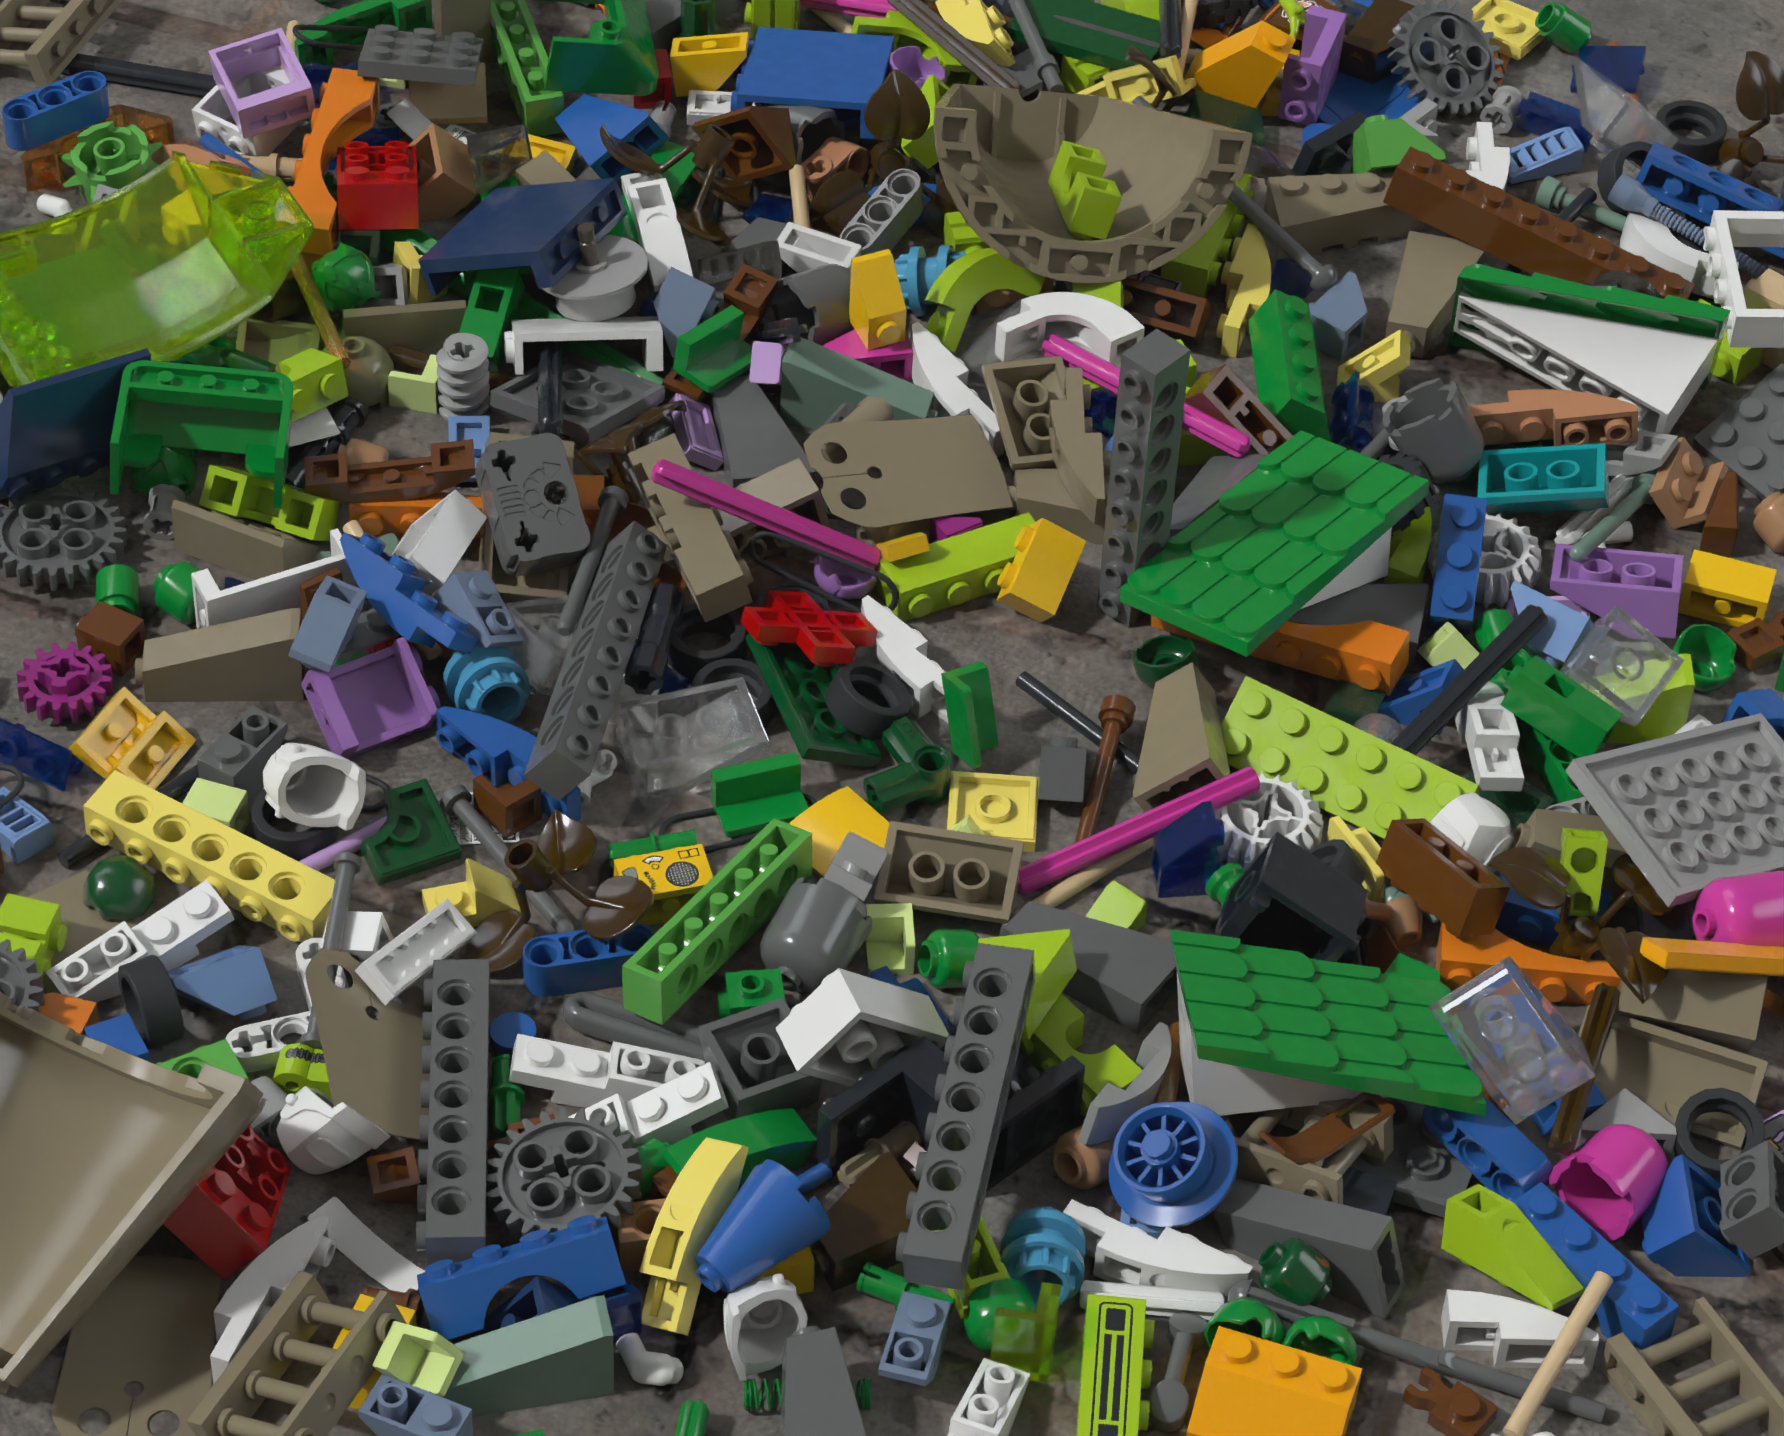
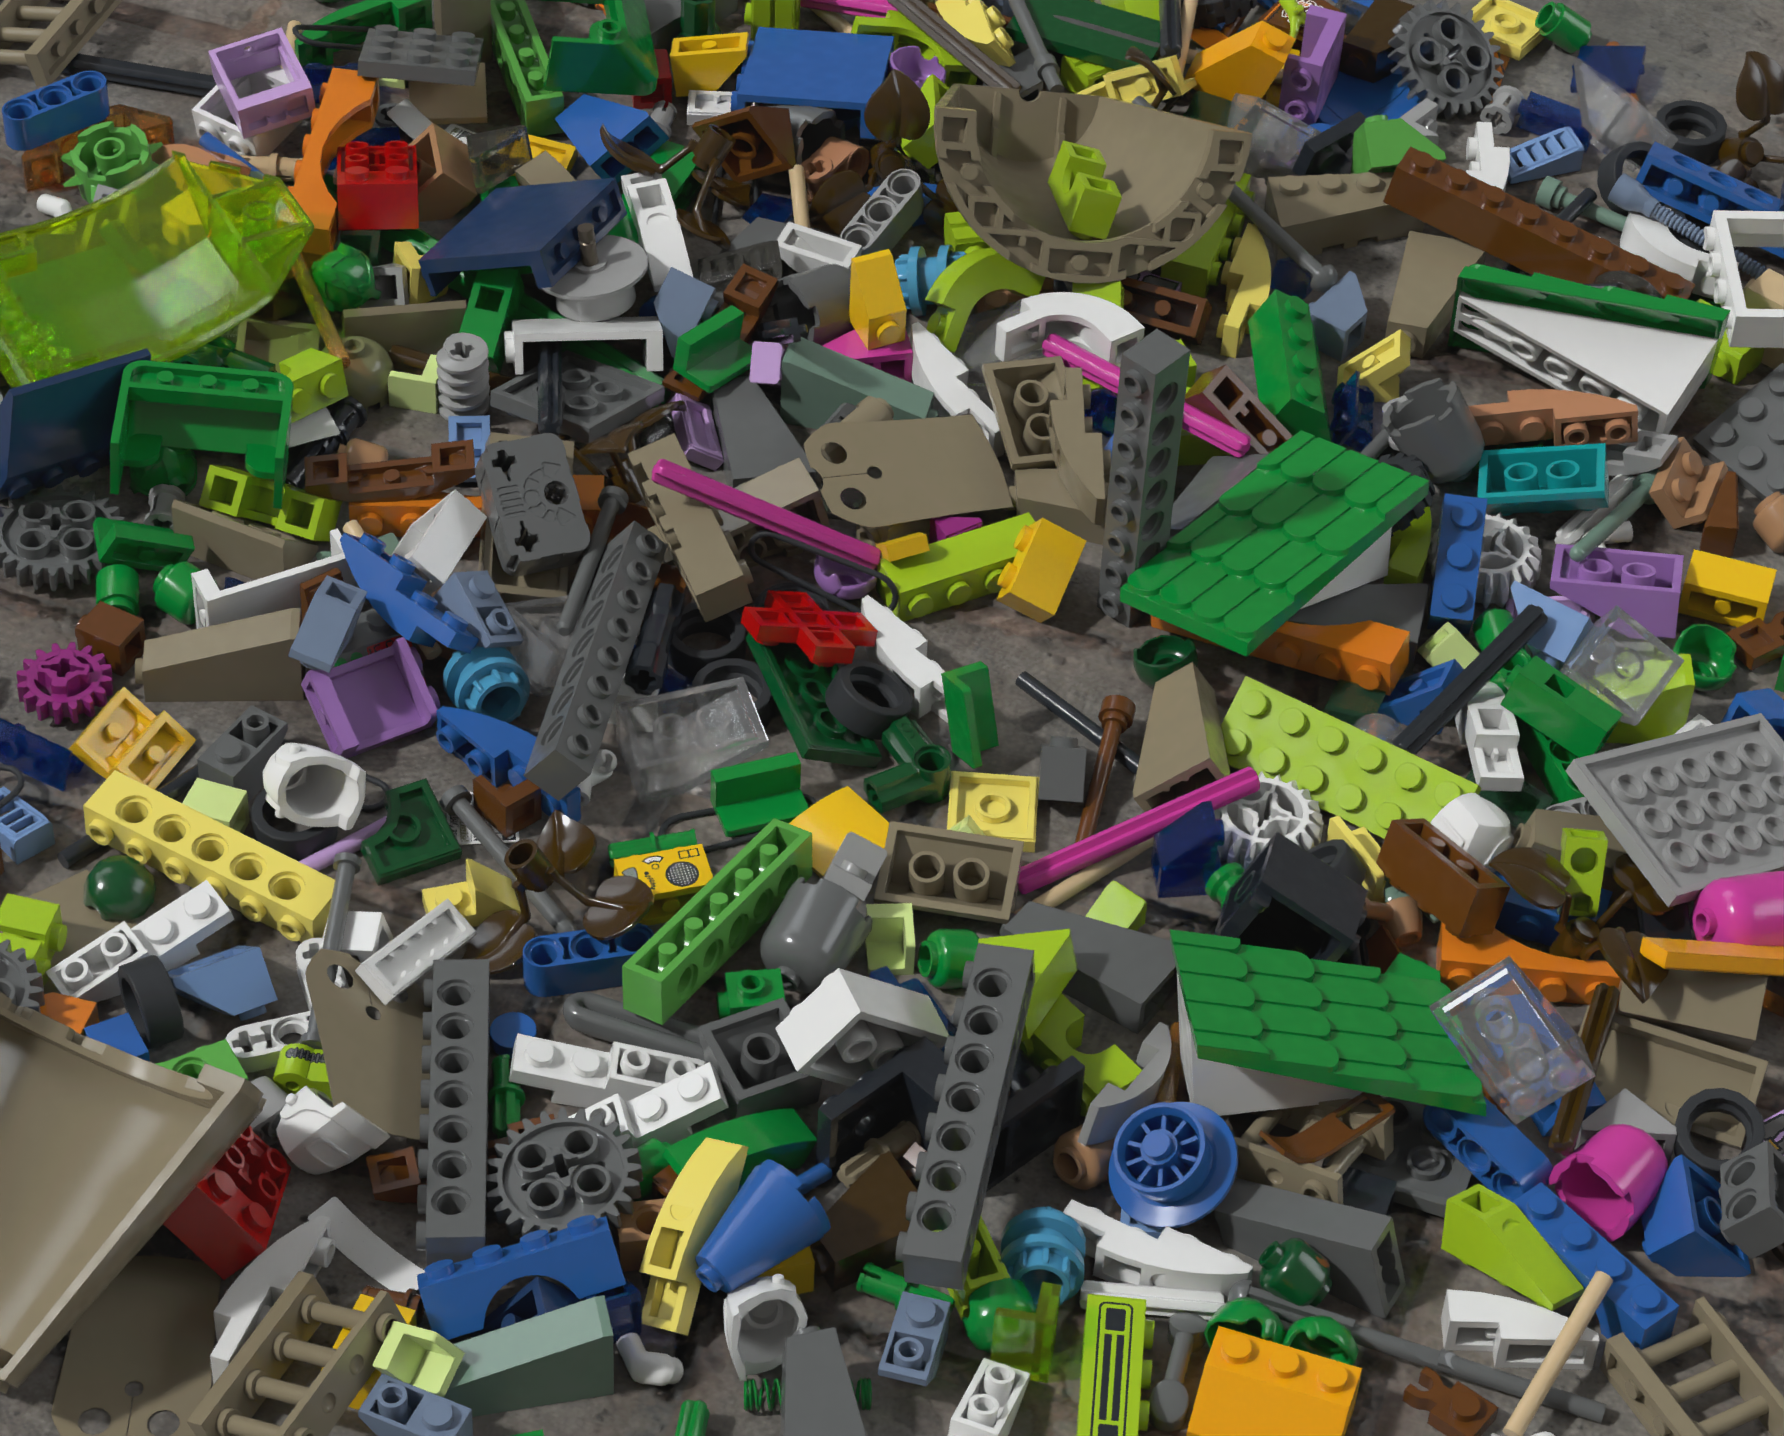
(140, 544): none -> green panel
(1270, 126): none -> clear slope

